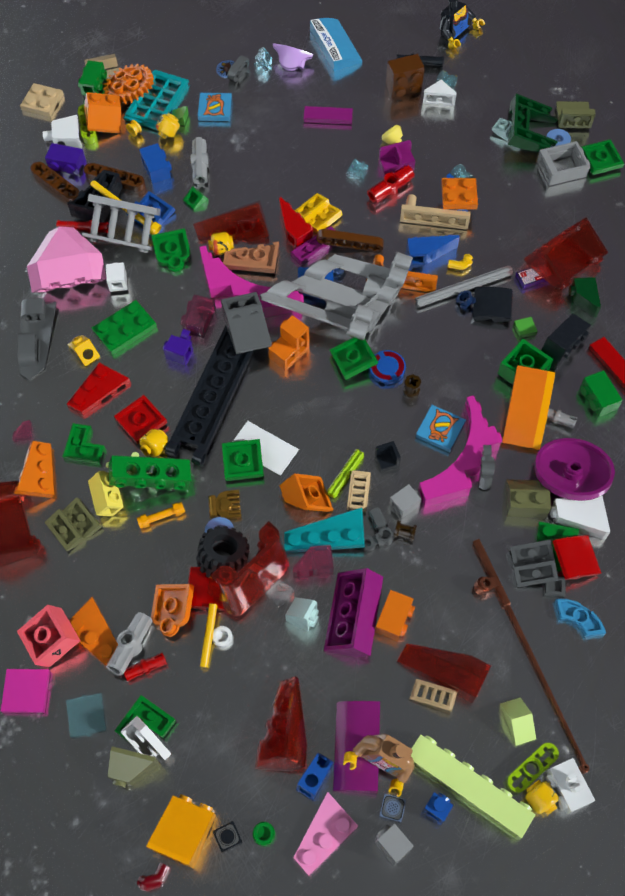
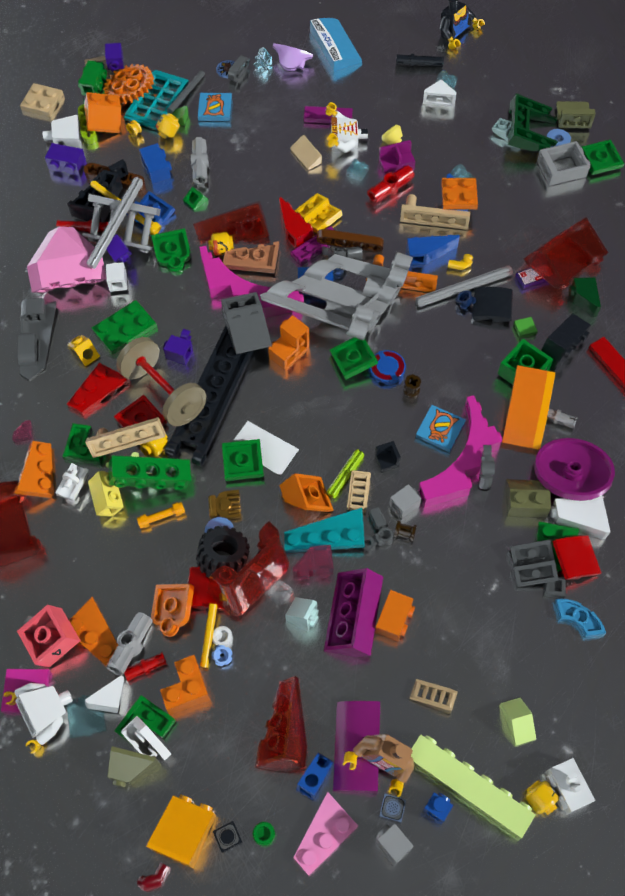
(41, 710): none -> white torso
(53, 184): reddish brown beam -> none
(72, 482): none -> white hips
(73, 524): olive slope -> none
(108, 697): none -> white slope
(114, 56): none -> dark purple brick
(114, 223): none -> light grey axle
(118, 250): none -> dark purple brick
(119, 167): none -> black tile
(126, 437): none -> tan piece
(139, 359): none -> dark tan piece
(185, 92): none -> dark grey bar
(189, 691): none -> orange brick
(198, 315): clear pink brick -> none
(221, 649): none -> light blue plate
(306, 153): none -> tan slope
(344, 131): none -> torso
(350, 252): none -> dark grey bar
(404, 76): reddish brown brick -> none
(447, 669): clear red wedge -> none
(482, 587): copper piece -> none
(548, 762): lime beam -> none
(601, 393): green brick -> none

